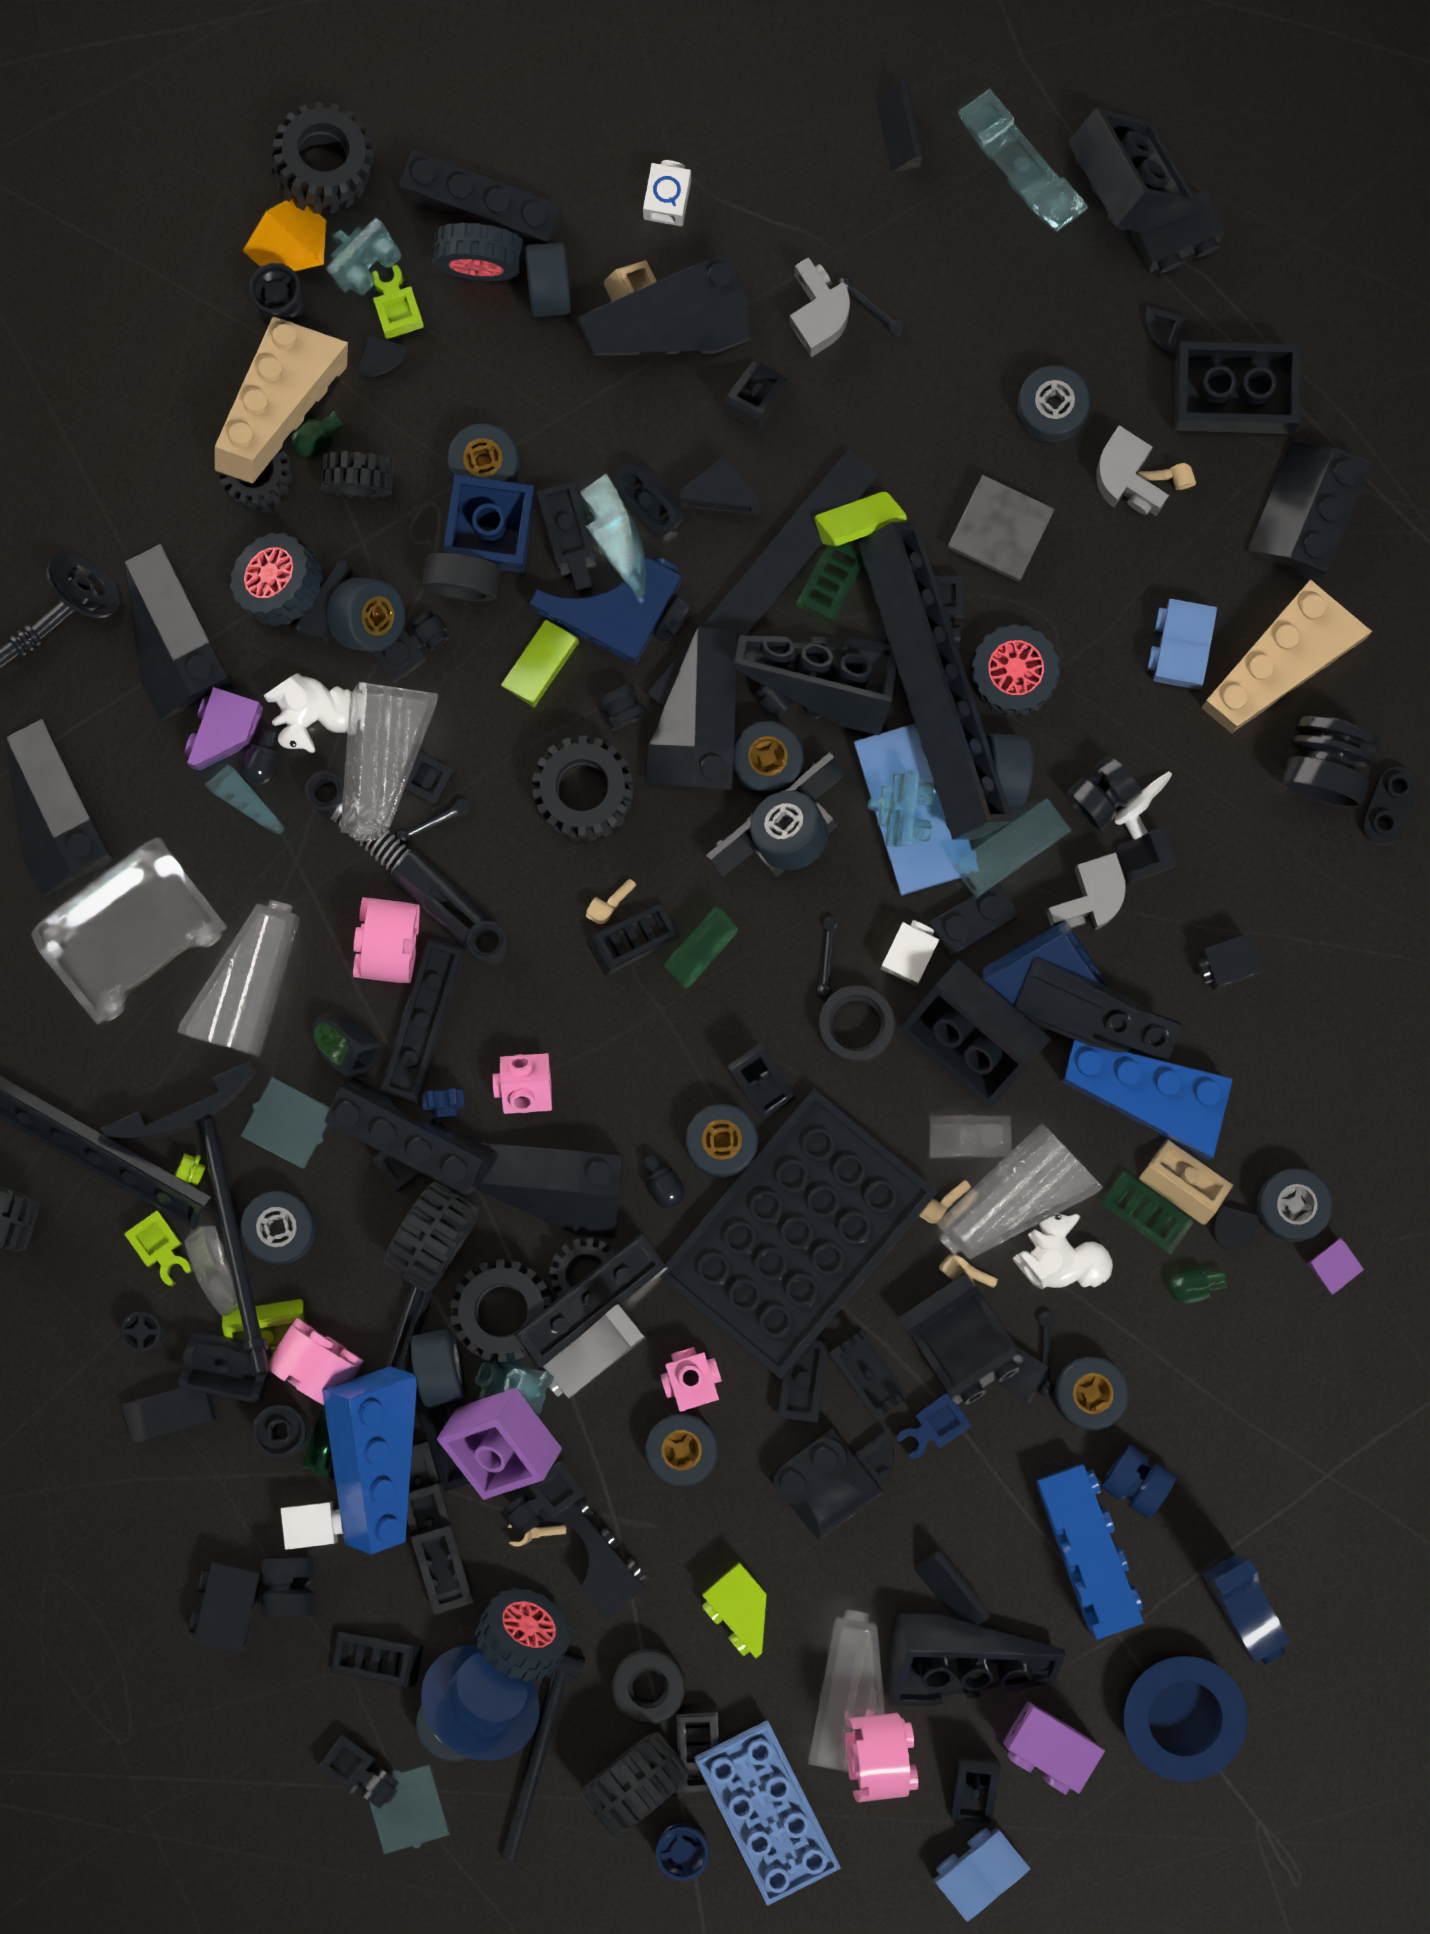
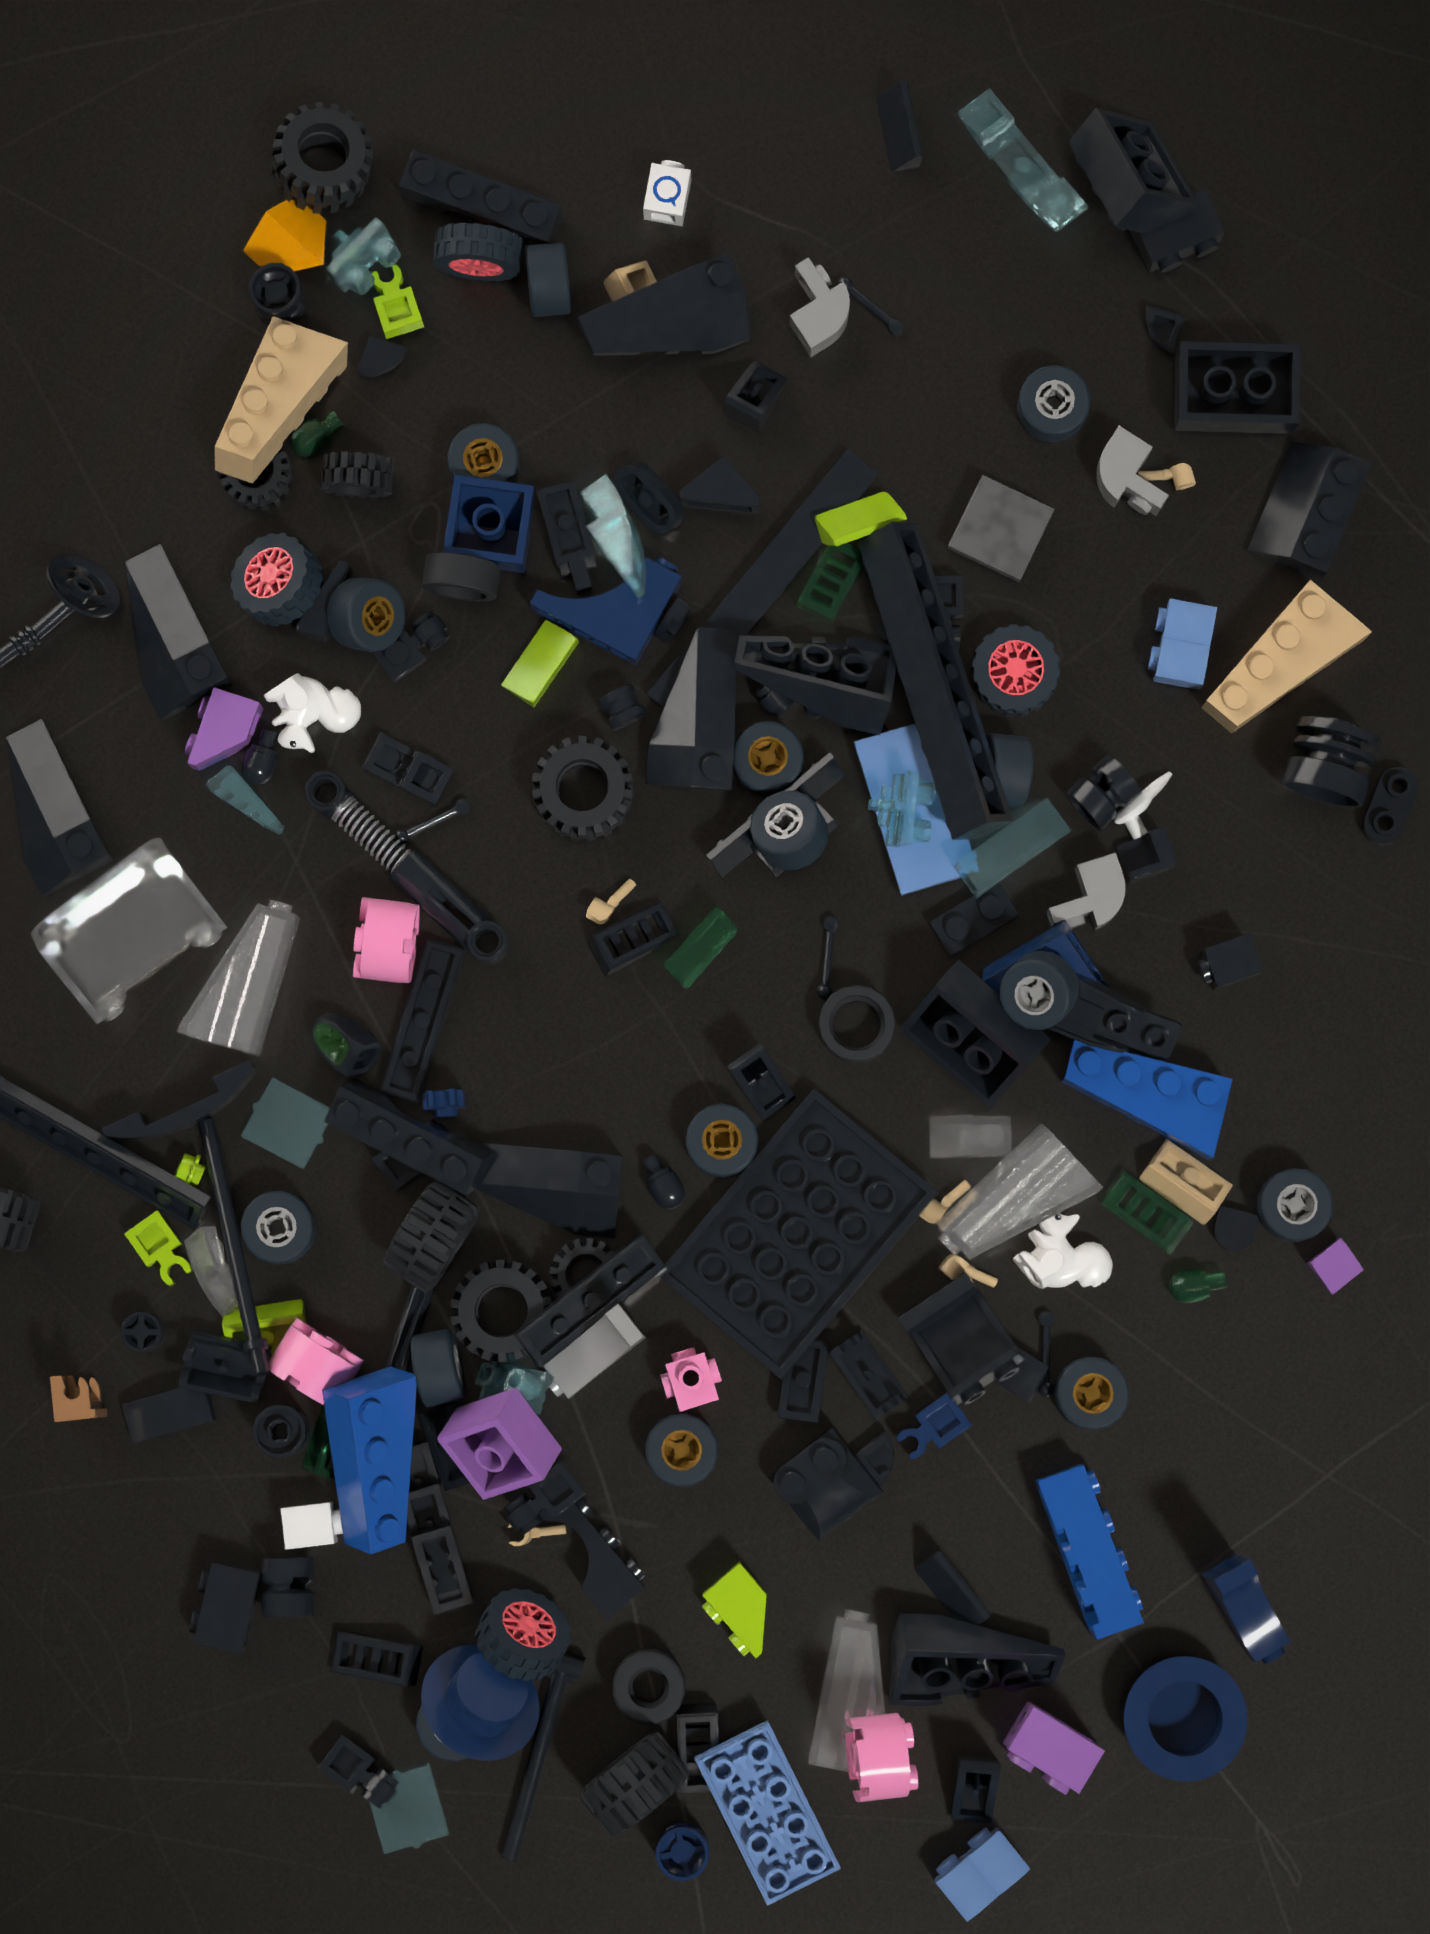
(76, 1402): none -> medium nougat hinge
(381, 749): clear slope -> none
(524, 1083): bright pink brick -> none
(910, 952): white brick -> none
(1029, 1002): none -> black wheel
(1138, 1481): dark blue wheel -> none

